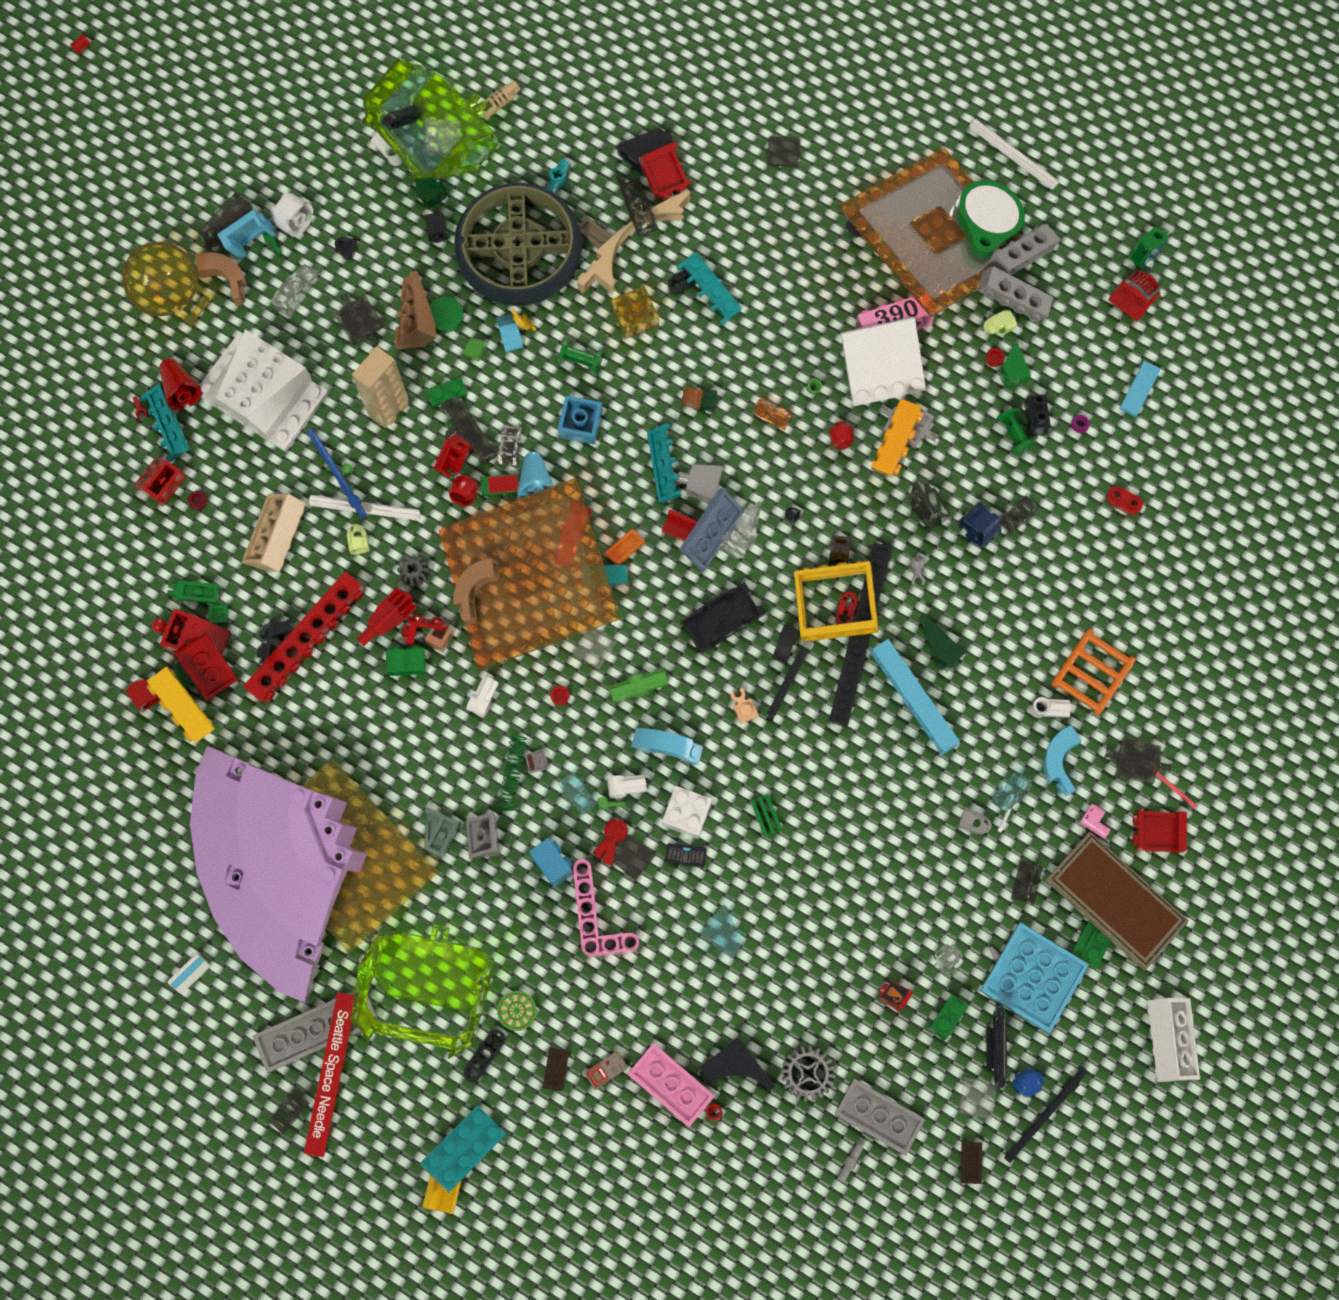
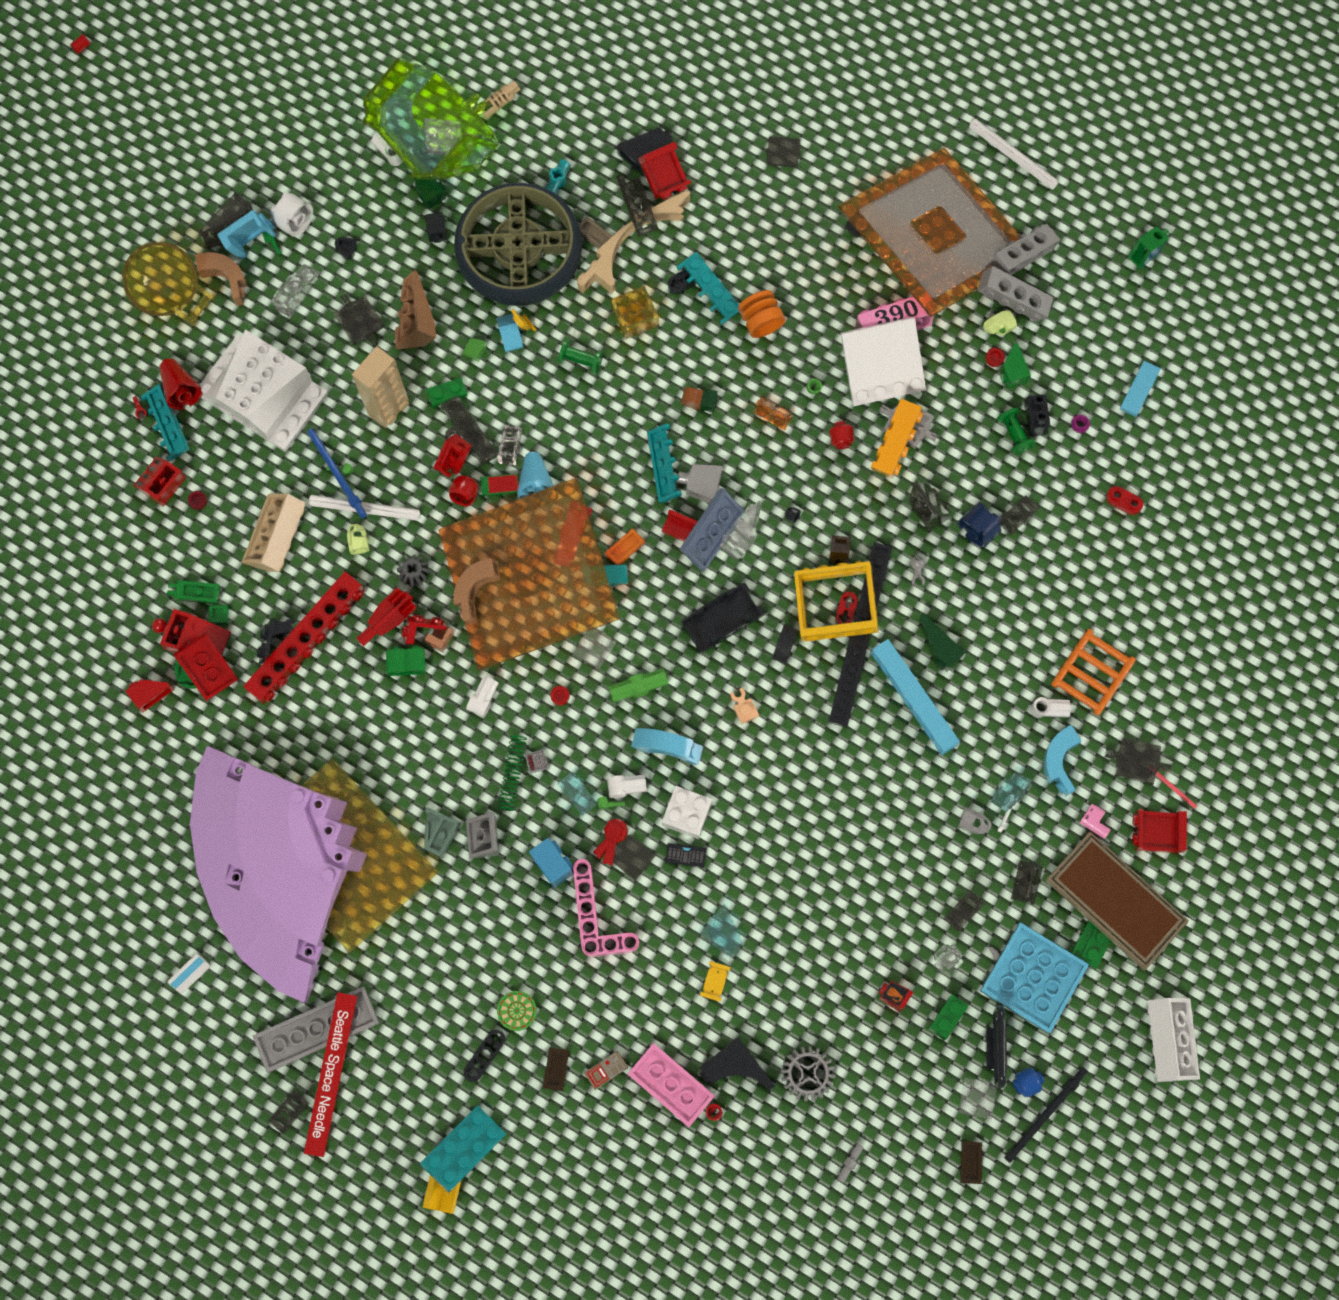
(180, 704): yellow brick -> none
(402, 117): black beam -> none
(427, 973): clear neon green windscreen -> none
(446, 314): green tile -> none
(580, 420): dark azure brick -> none
(715, 981): none -> yellow piece
(760, 800): green tile -> none
(761, 314): none -> orange wheel
(786, 684): black tile -> none
(879, 1117): light grey plate -> none
(964, 911): none -> clear smoke brick
(989, 215): piece -> none
(1136, 294): red piece -> none

